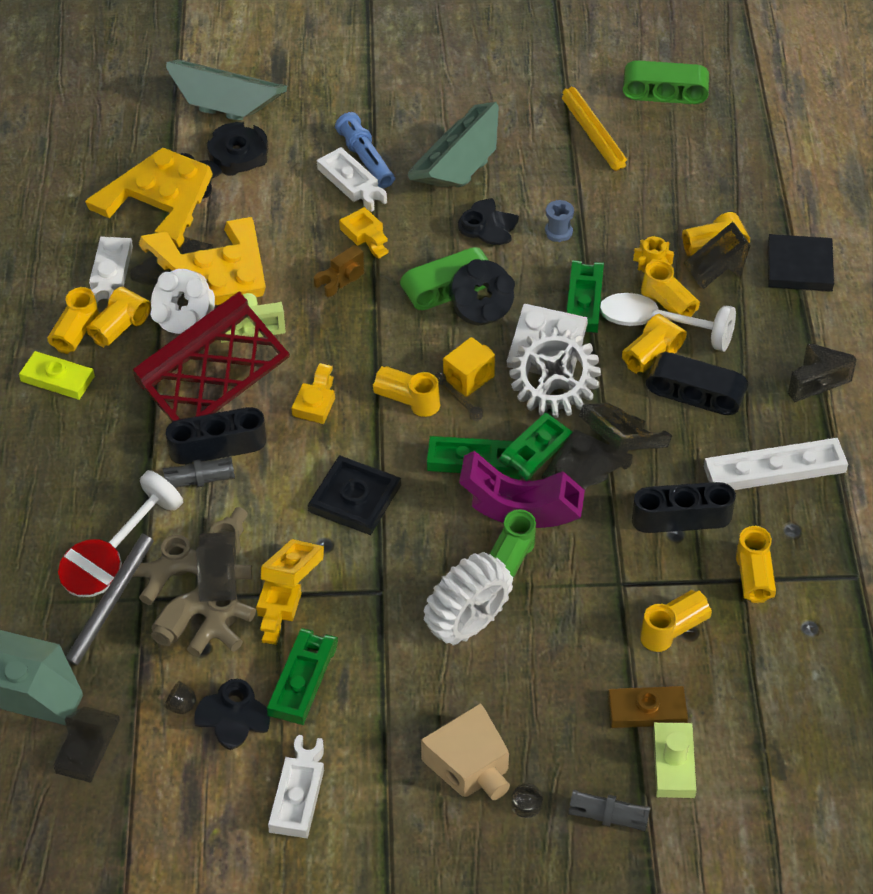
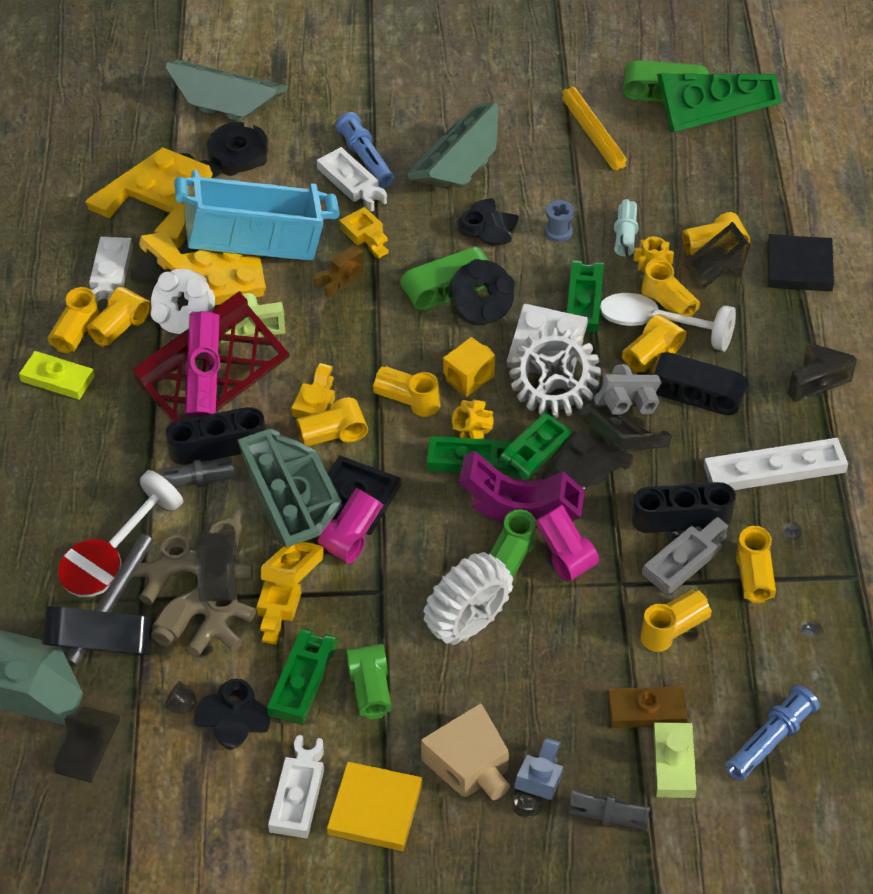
(97, 630): none -> black beam
(203, 343): none -> dark pink piece
(253, 216): none -> medium azure container
(289, 486): none -> sand green wedge
(341, 421): none -> yellow piece
(346, 534): none -> dark pink piece
(369, 671): none -> bright green piece
(375, 806): none -> yellow tile
(472, 419): none -> yellow gear
(541, 774): none -> sand blue plate
(570, 551): none -> dark pink piece
(626, 228): none -> light aqua axle
(626, 389): none -> light grey hips
(685, 556): none -> light grey hinge
(706, 98): none -> green wing
(782, 722): none -> medium blue pin

